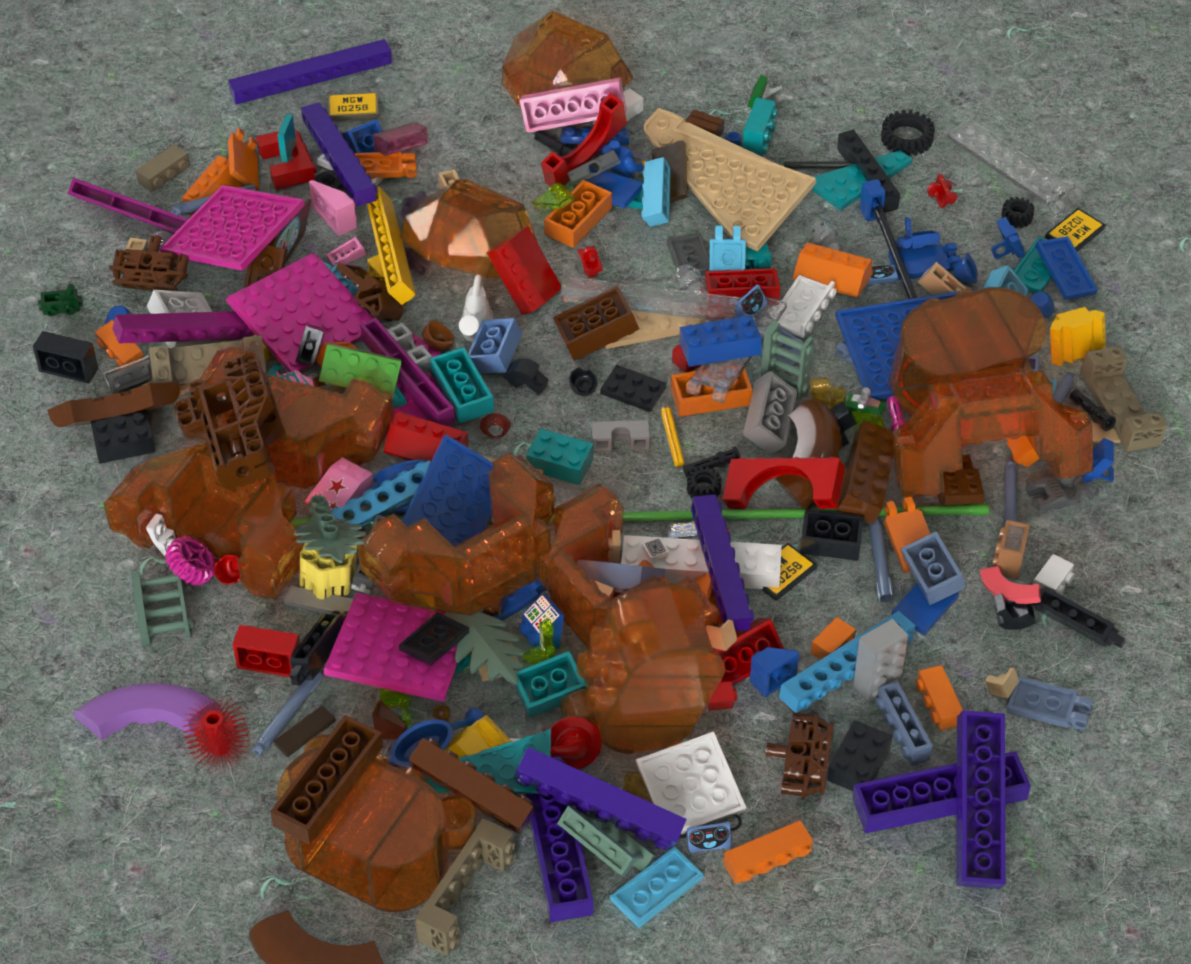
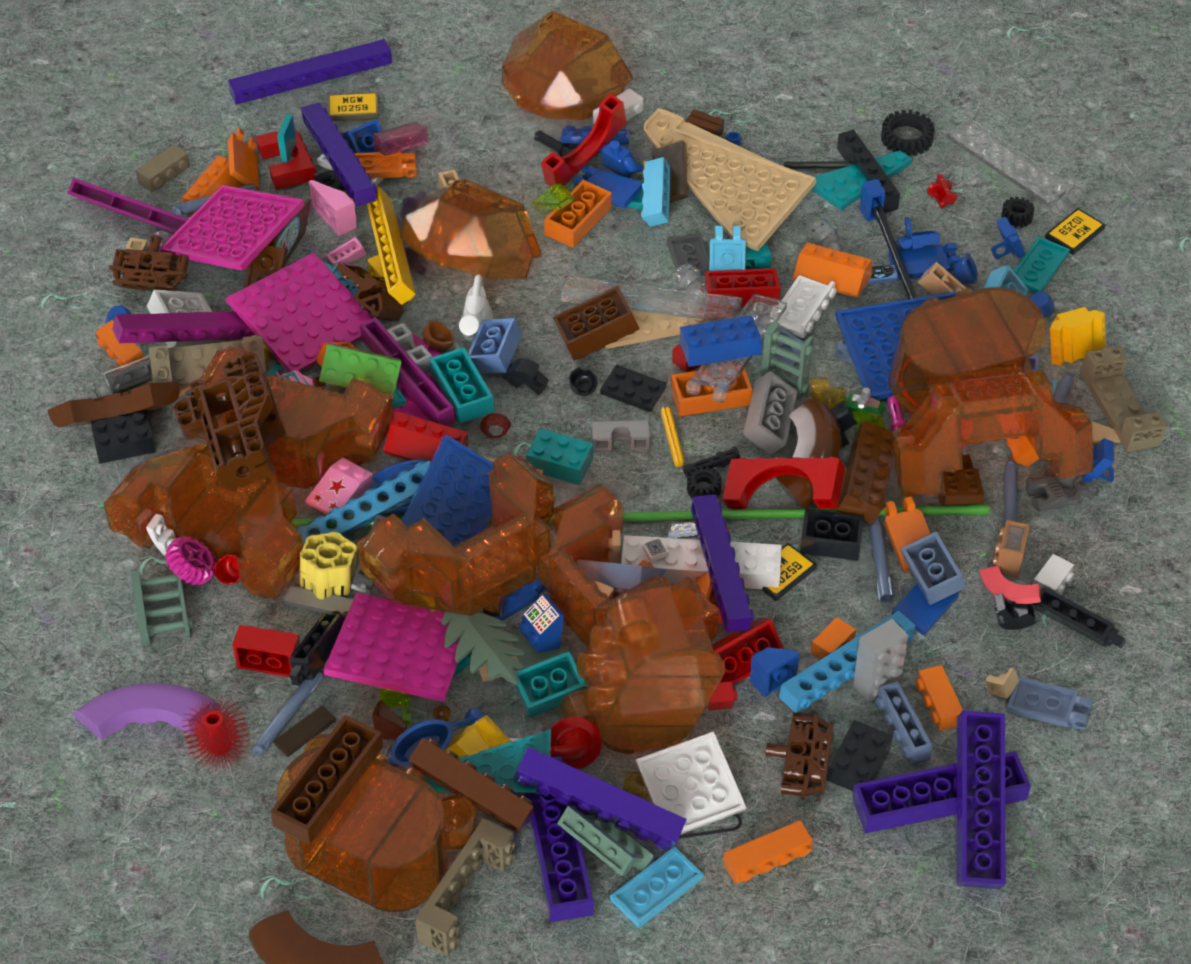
(60, 301): dark green brick -> none
(65, 357): black brick -> none
(310, 345): black slope -> none
(327, 533): sand green plant -> none
(434, 638): black tile -> none
(524, 271): red slope -> none
(547, 649): clear neon green bracket -> none
(568, 104): bright pink brick -> none
(590, 261): red hips -> none
(603, 162): dark grey piece -> none
(708, 837): slope -> none
(722, 637): tan panel -> none
(751, 302): slope -> none
(760, 126): teal brick -> none
(763, 91): piece -> none
(1066, 268): blue plate -> none
(1102, 418): black pin -> none

